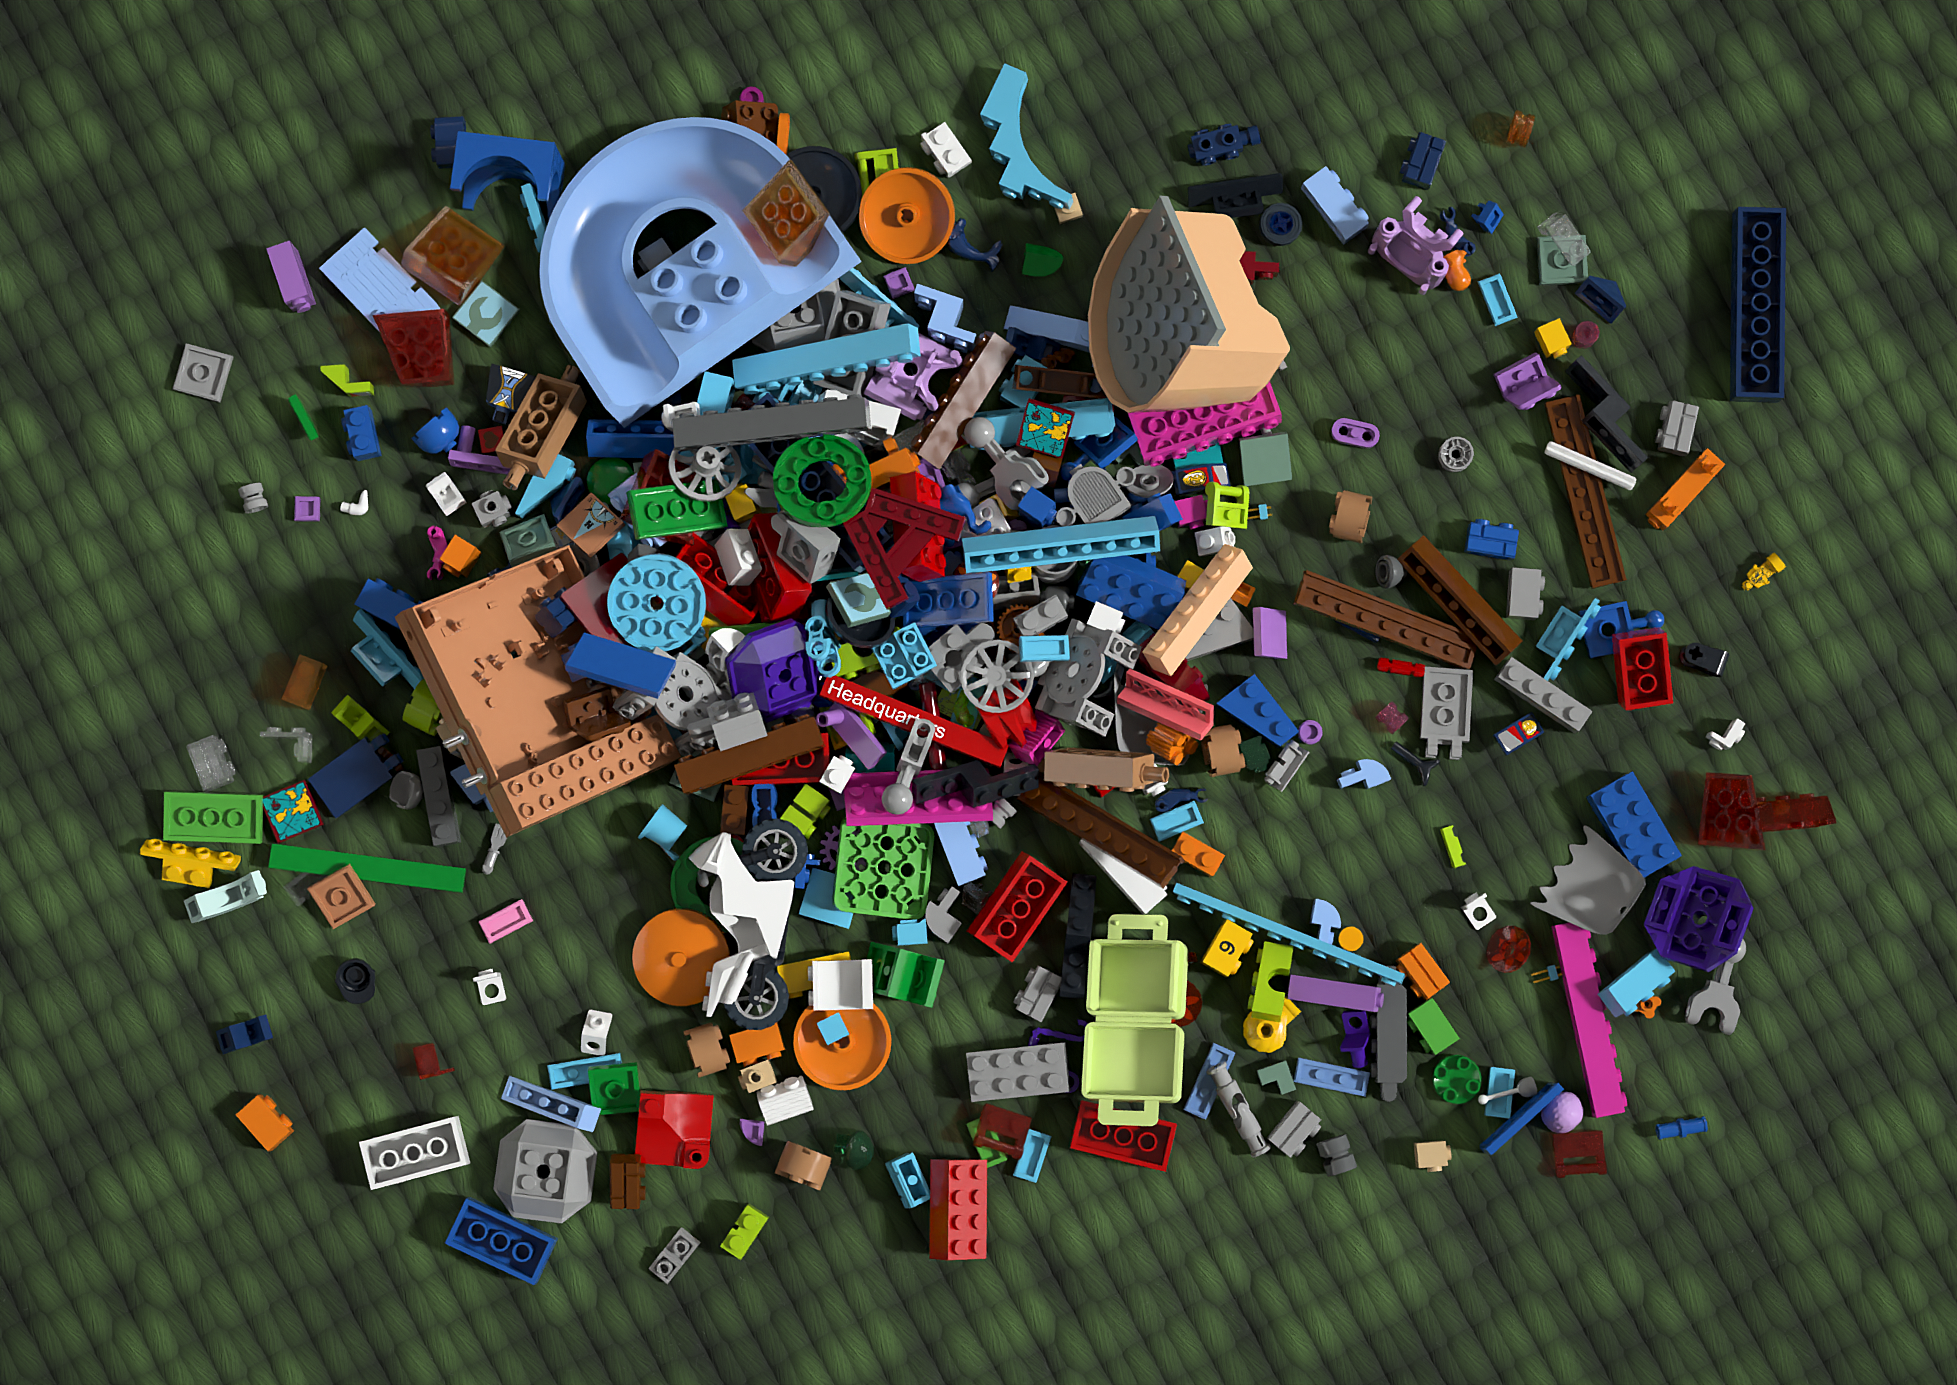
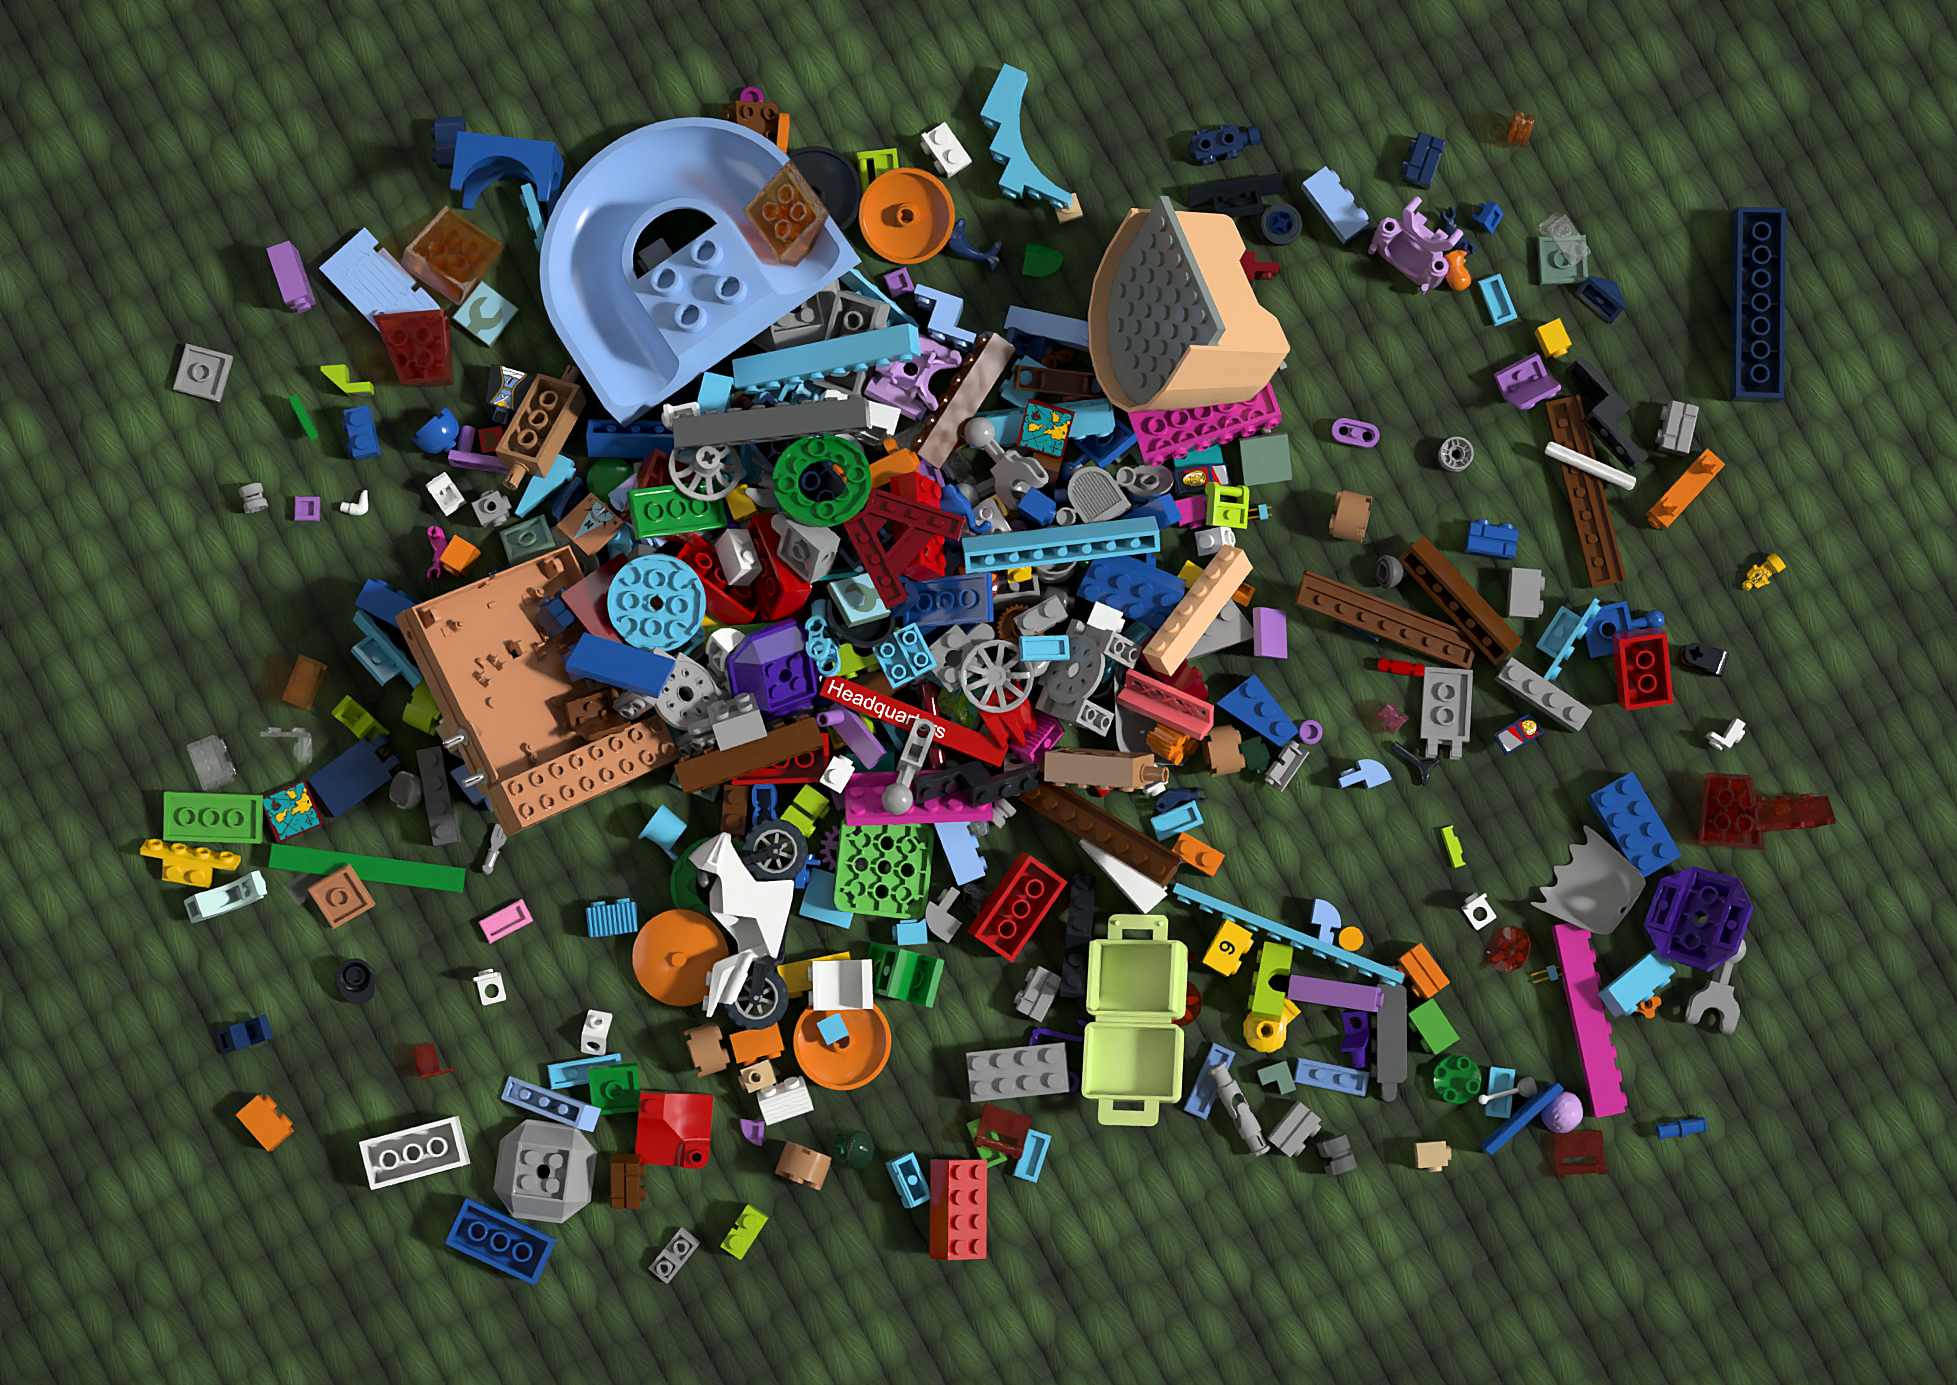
(612, 919): none -> dark azure brick
(1132, 1144): red brick -> none
(1582, 337): clear pink wheel -> none

